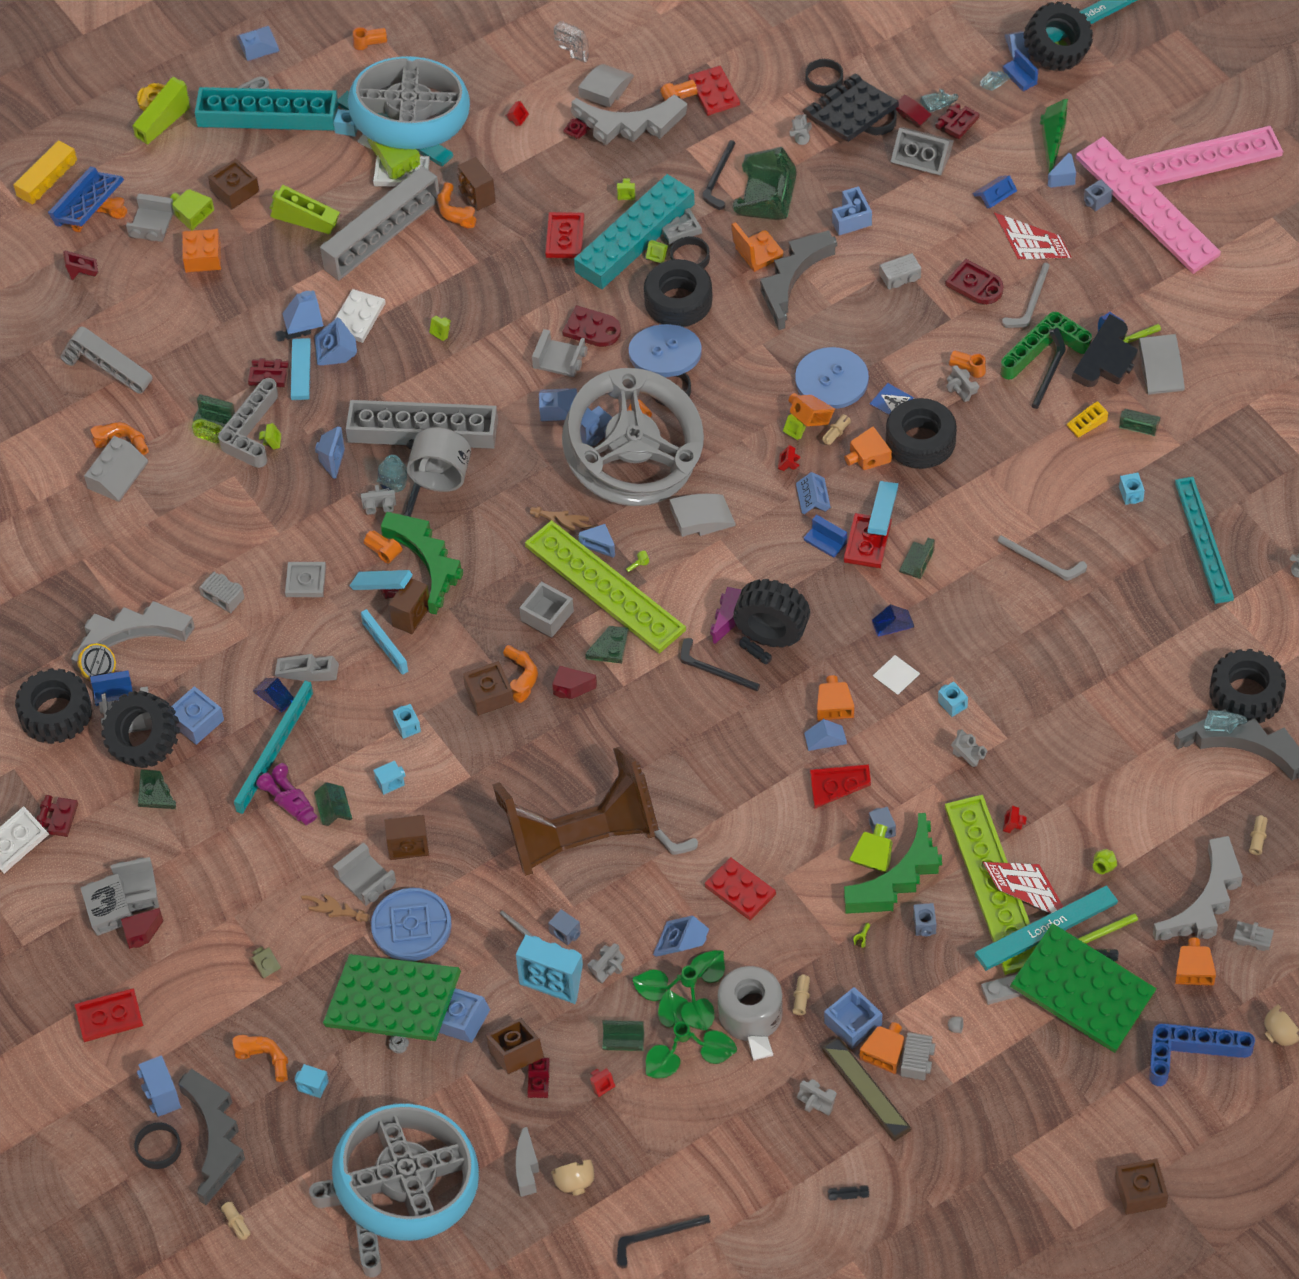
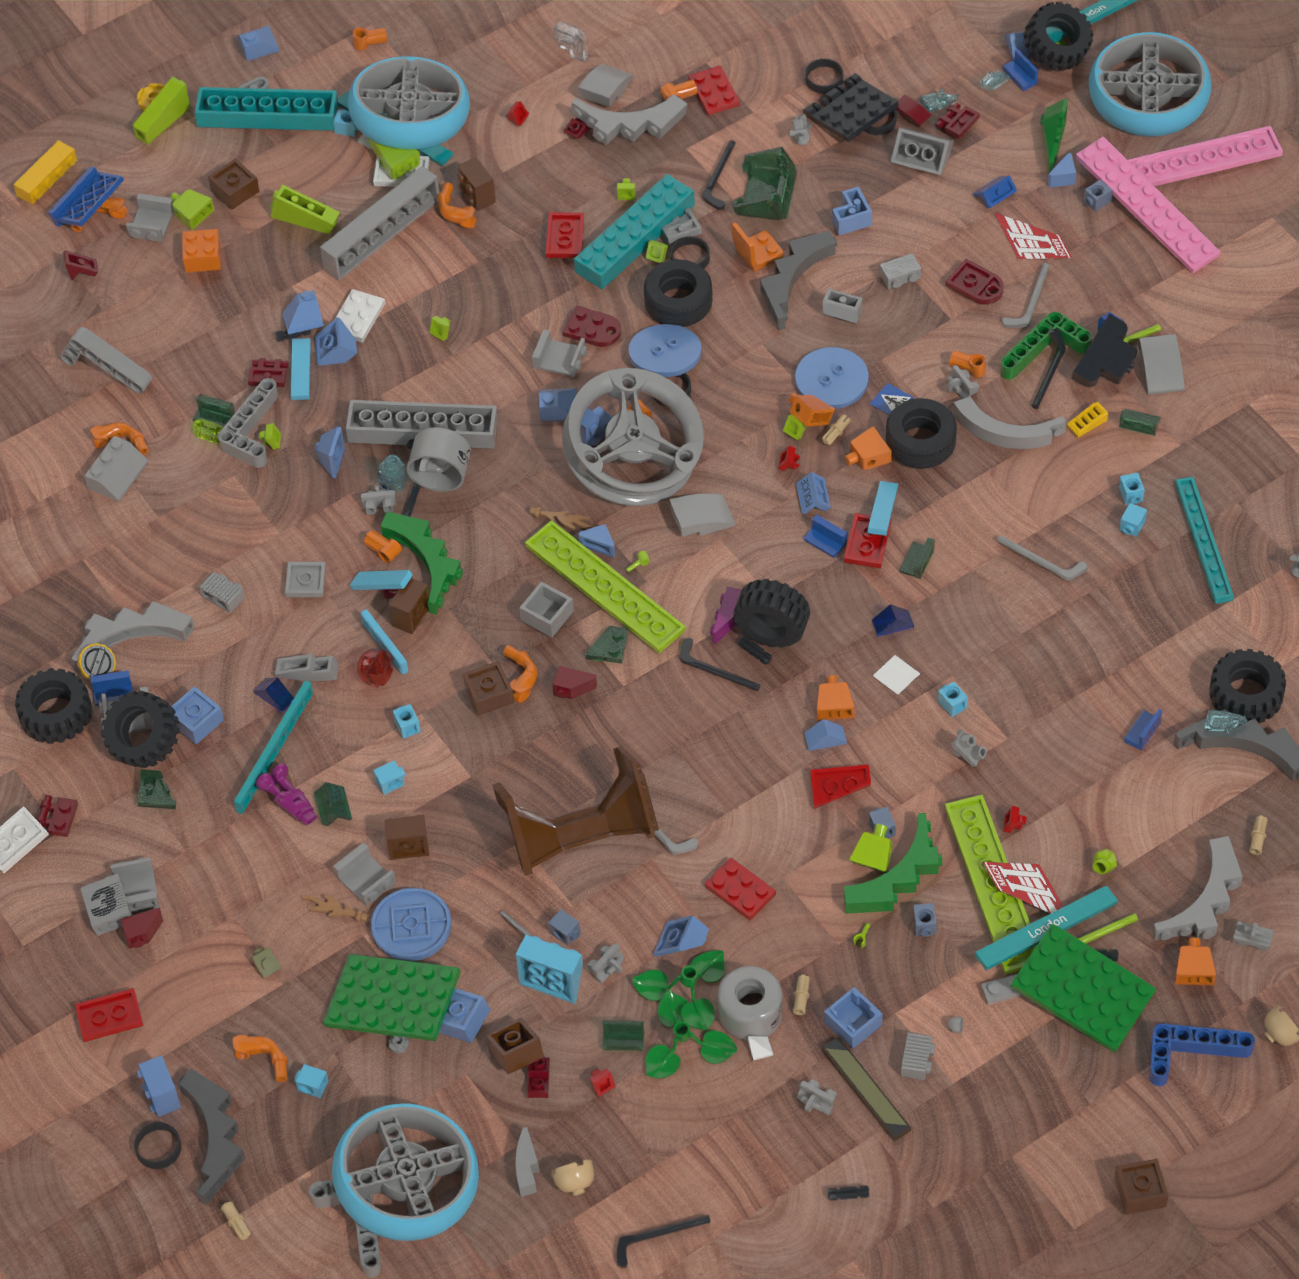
(375, 667): none -> clear red cylinder
(842, 305): none -> light grey brick
(884, 1048): orange torso -> none
(1006, 434): none -> light grey arch
(1133, 520): none -> medium azure brick
(1143, 729): none -> blue panel
(1150, 84): none -> light grey wheel

